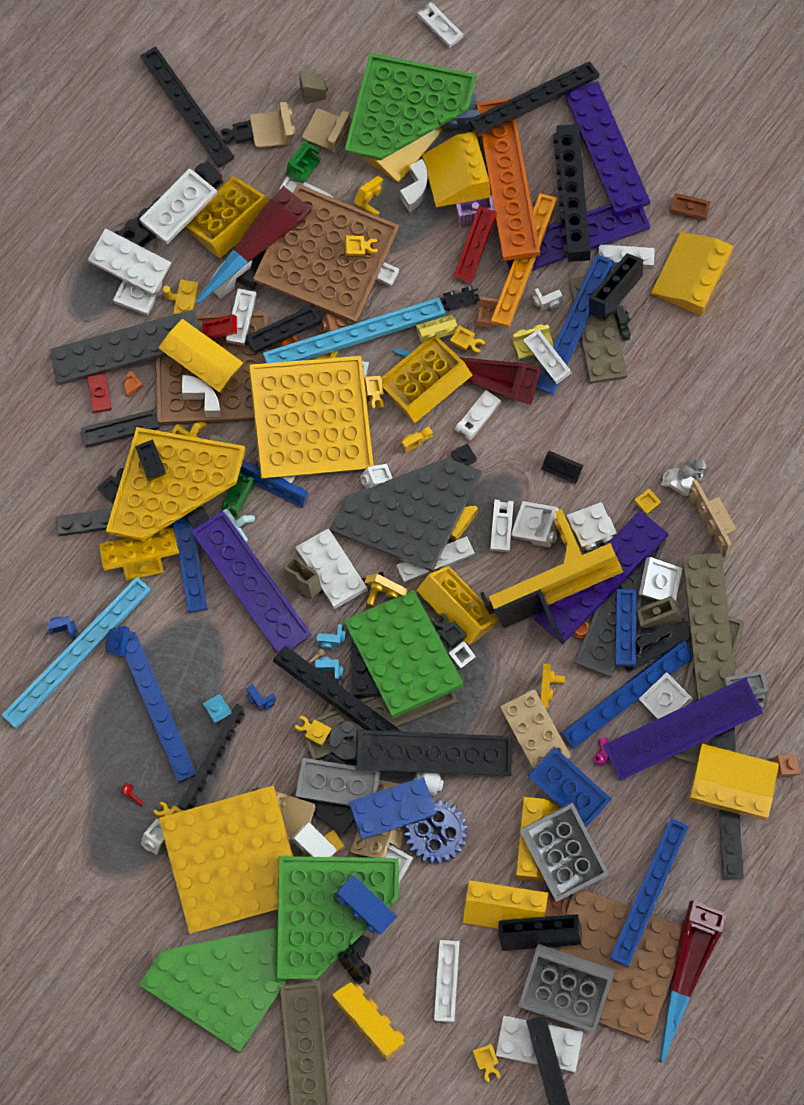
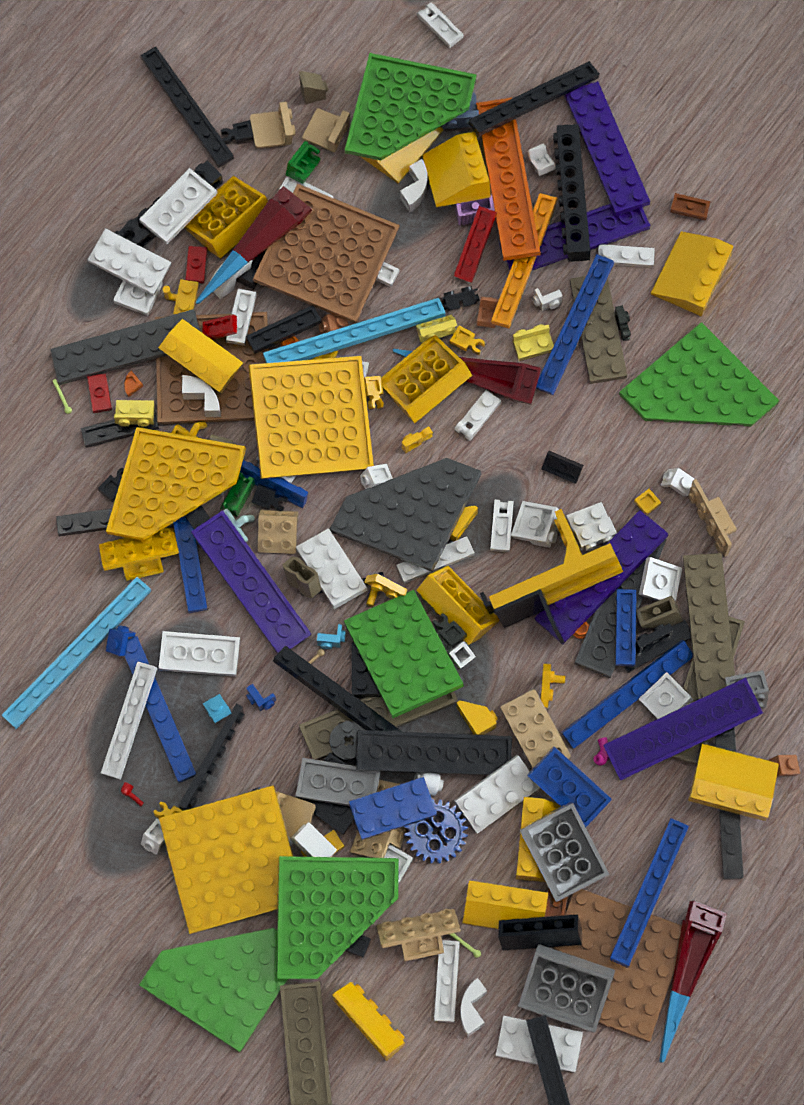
(60, 624): blue bracket -> none
(68, 410): none -> yellowish green hinge
(129, 720): none -> white plate
(134, 412): none -> light yellow bracket
(150, 460): black plate -> none
(196, 264): none -> red plate
(199, 653): none -> white plate
(266, 497): none -> black plate
(277, 531): none -> tan bracket
(316, 732): yellow plate -> none
(325, 664): medium azure bracket -> none
(357, 246): yellow plate -> none
(360, 971): black hinge -> none
(365, 905): blue brick -> none
(367, 192): yellow plate -> none
(420, 934): none -> tan bracket
(464, 455): black plate -> none
(470, 1018): none -> white brick
(477, 717): none -> yellow slope
(477, 953): none -> yellowish green hinge
(486, 1059): yellow plate -> none
(496, 794): none -> white plate
(540, 160): none -> white bracket
(547, 356): white plate -> none
(615, 286): black brick -> none
(686, 472): light grey piece -> none
(699, 385): none -> bright green plate

